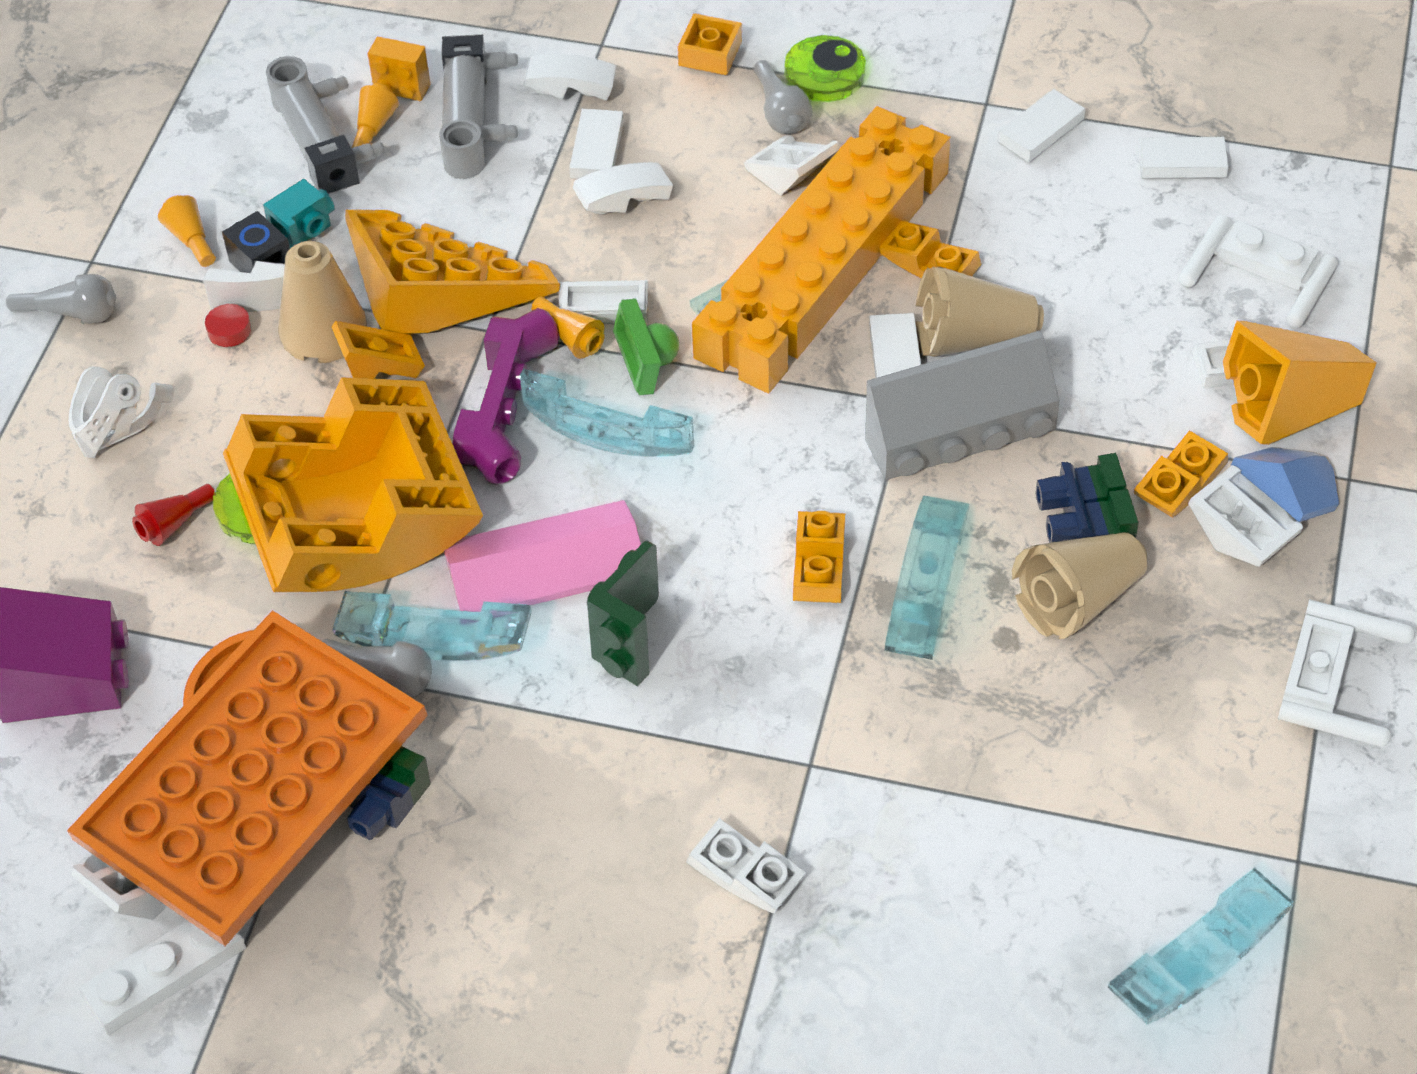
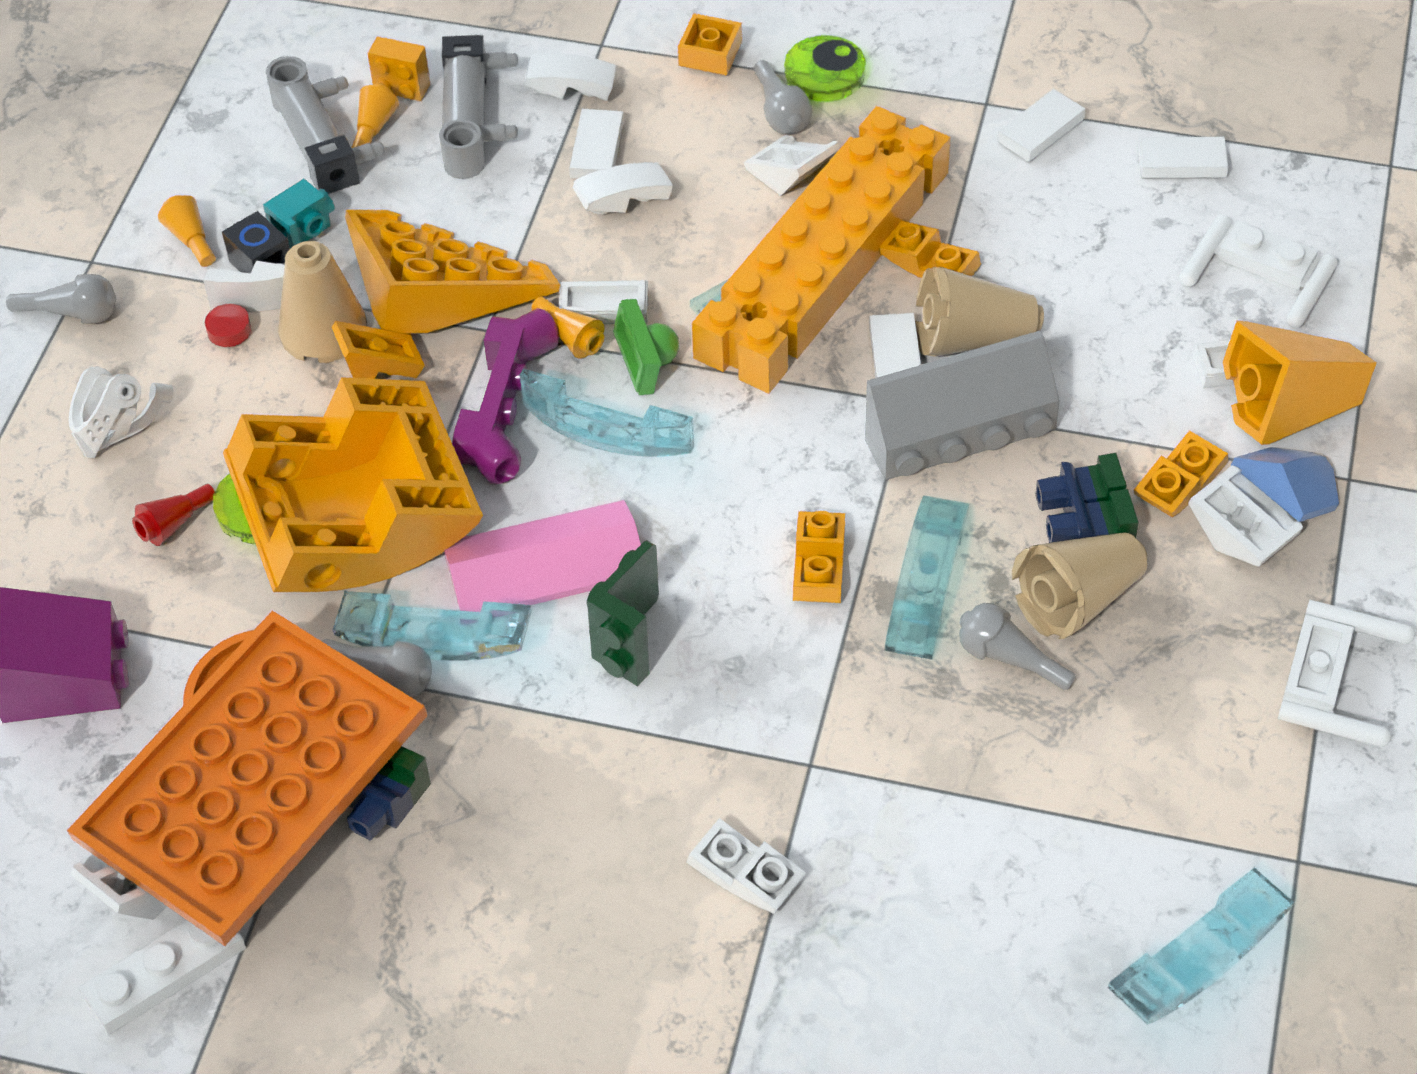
(992, 634): none -> light grey piece

